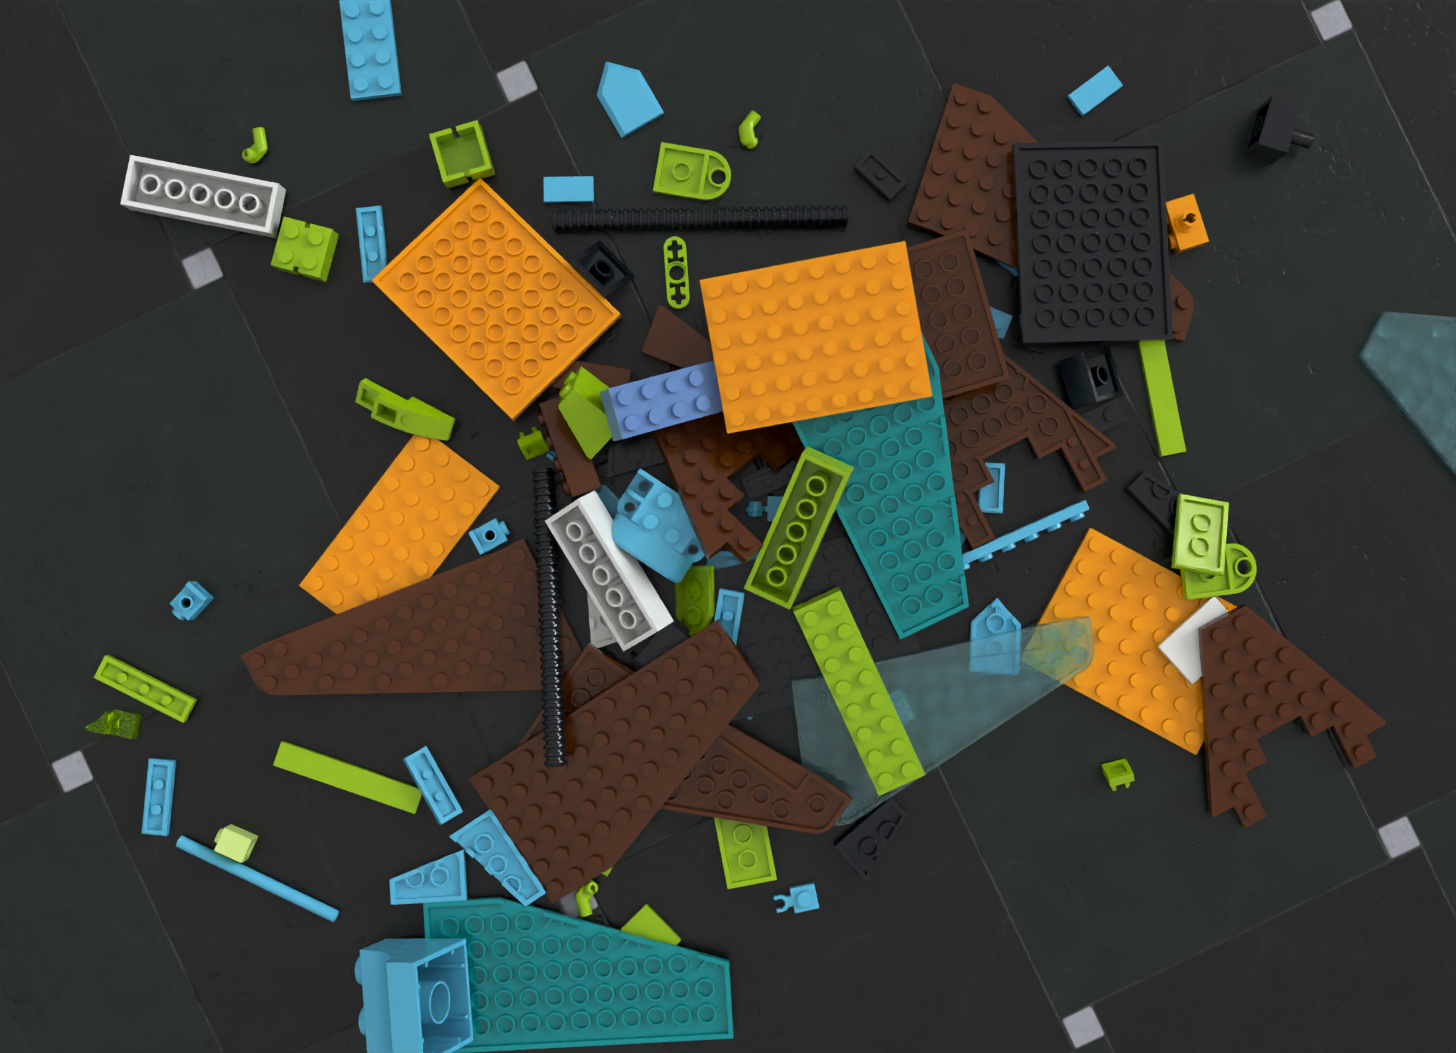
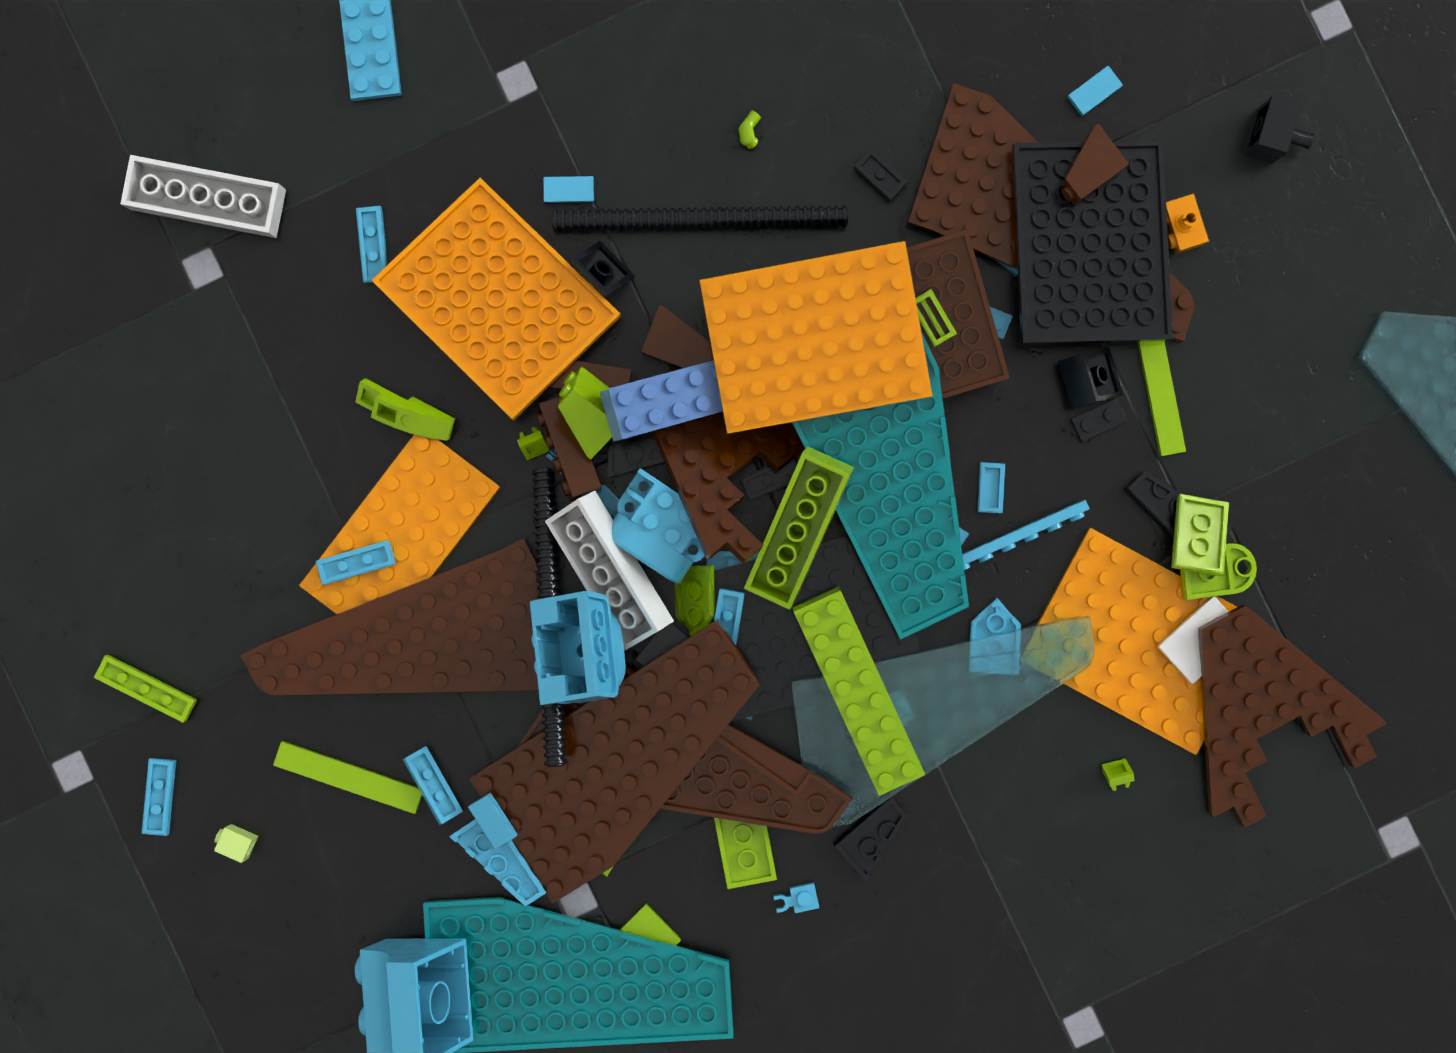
(117, 723): clear neon green slope -> none
(199, 600): medium azure brick -> none
(257, 878): medium azure piece -> none
(259, 147): lime arm -> none
(304, 247): lime piece -> none
(356, 562): none -> medium azure tile
(433, 882): medium azure wing -> none
(462, 156): lime piece -> none
(482, 543): medium azure brick -> none
(492, 820): none -> medium azure tile
(577, 648): none -> medium azure brick
(583, 896): lime arm -> none
(627, 98): medium azure tile -> none
(668, 255): lime beam -> none
(688, 173): lime tile -> none
(756, 509): medium azure plate -> none
(943, 337): none -> lime tile
(1002, 415): reddish brown wing -> none
(1093, 166): none -> reddish brown slope

